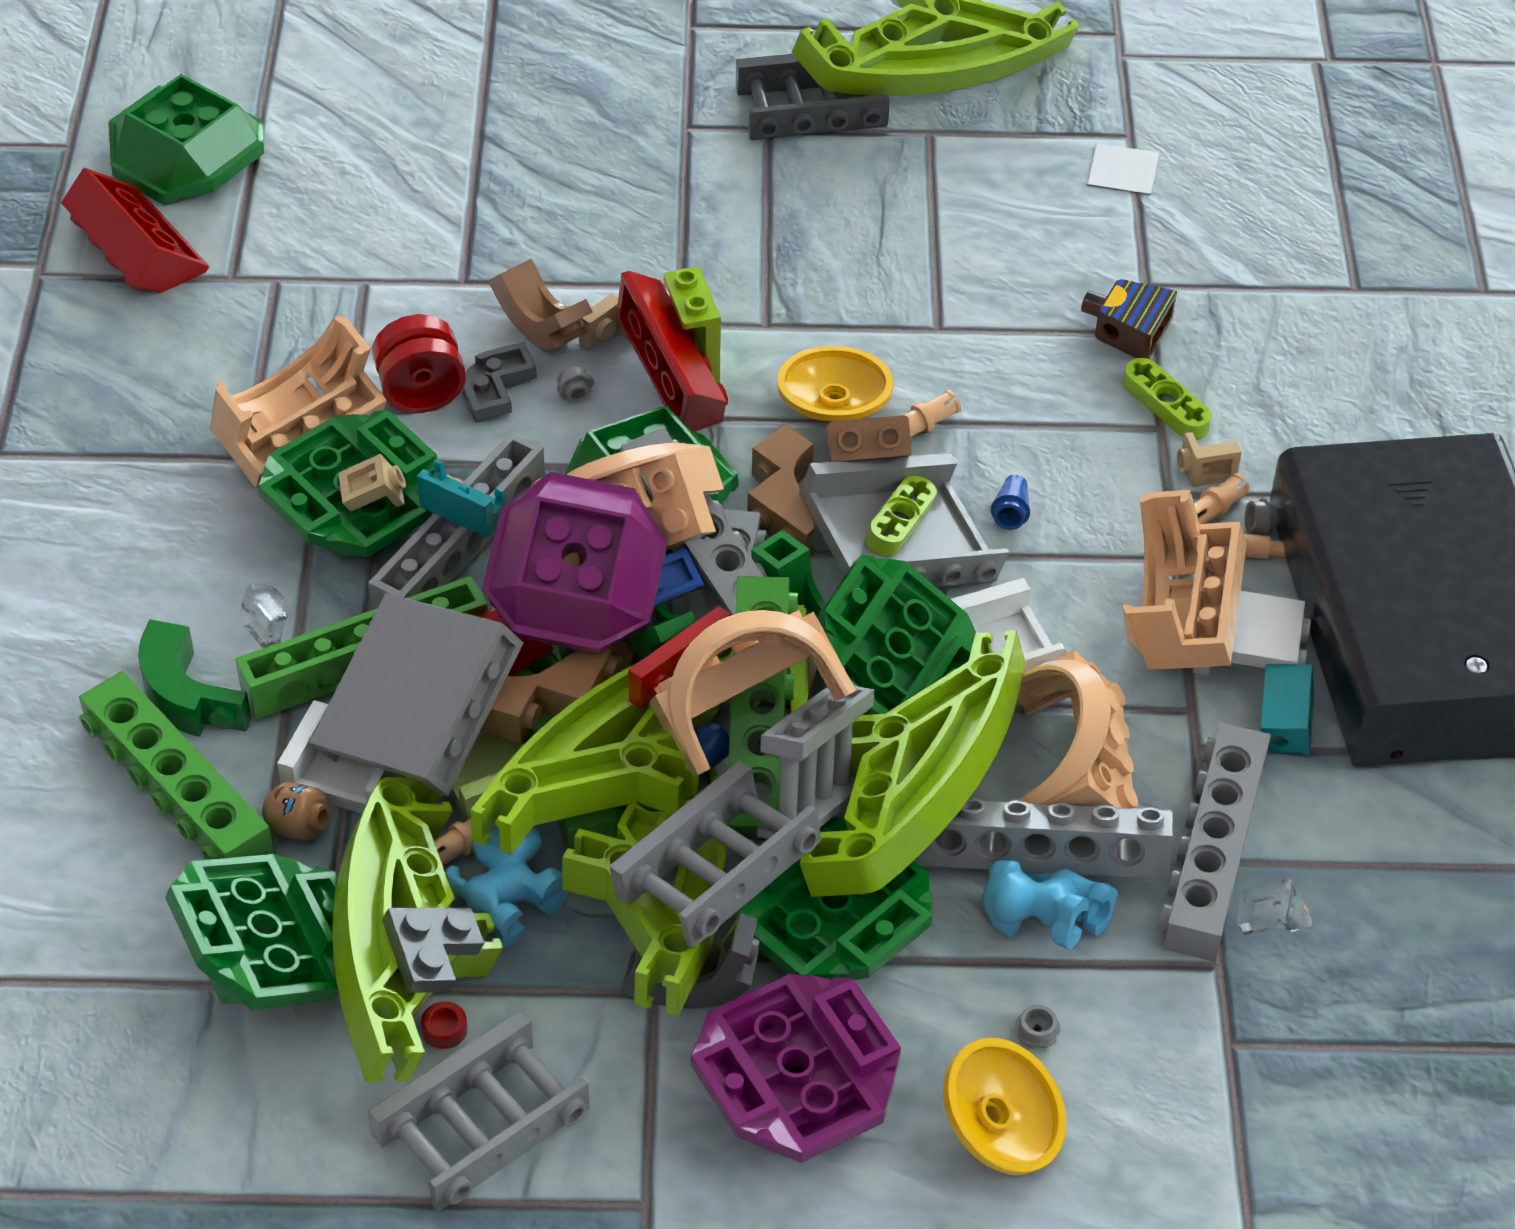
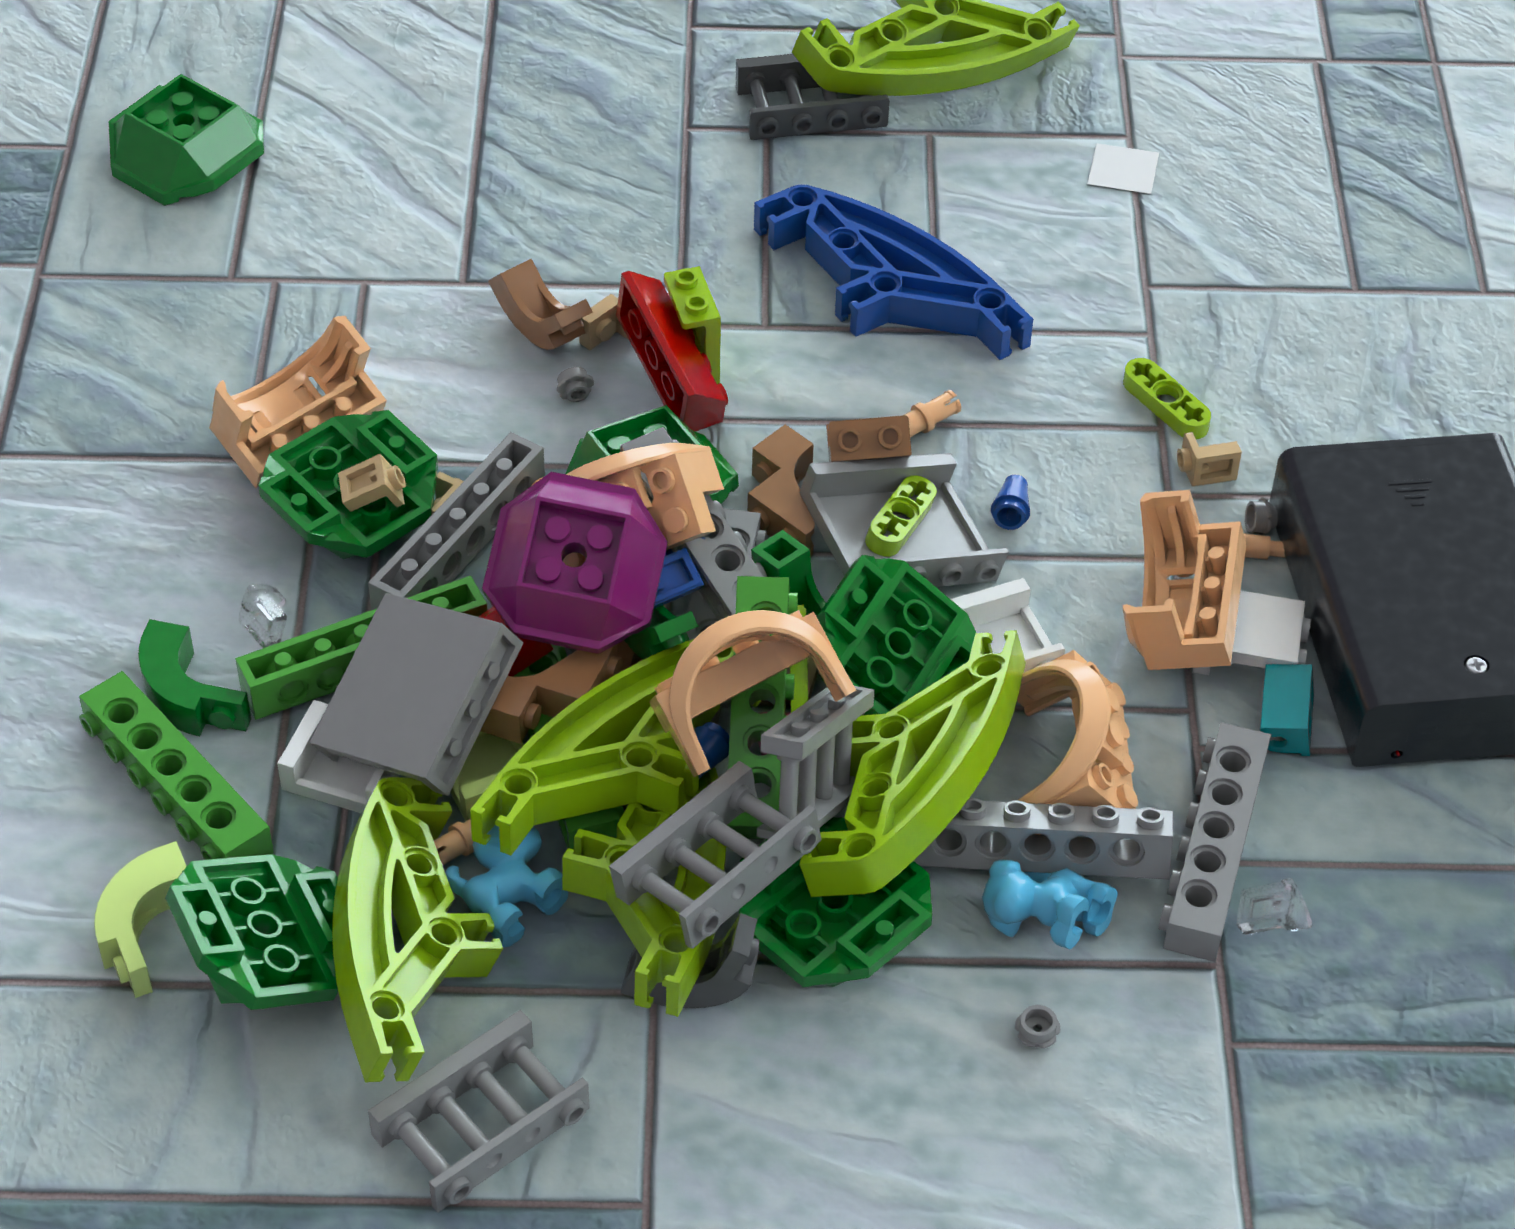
(127, 906): none -> yellowish green arch
(131, 232): red slope -> none
(296, 811): medium nougat head -> none
(418, 363): red wheel -> none
(424, 939): plate -> none
(444, 1025): red tile -> none
(459, 501): teal hinge -> none
(490, 373): dark grey plate -> none
(663, 661): red plate -> none
(805, 1027): magenta piece -> none
(835, 383): yellow dish -> none
(892, 269): none -> blue piece
(1004, 1106): yellow dish -> none
(1131, 316): reddish brown torso -> none
(1216, 501): light nougat pin -> none

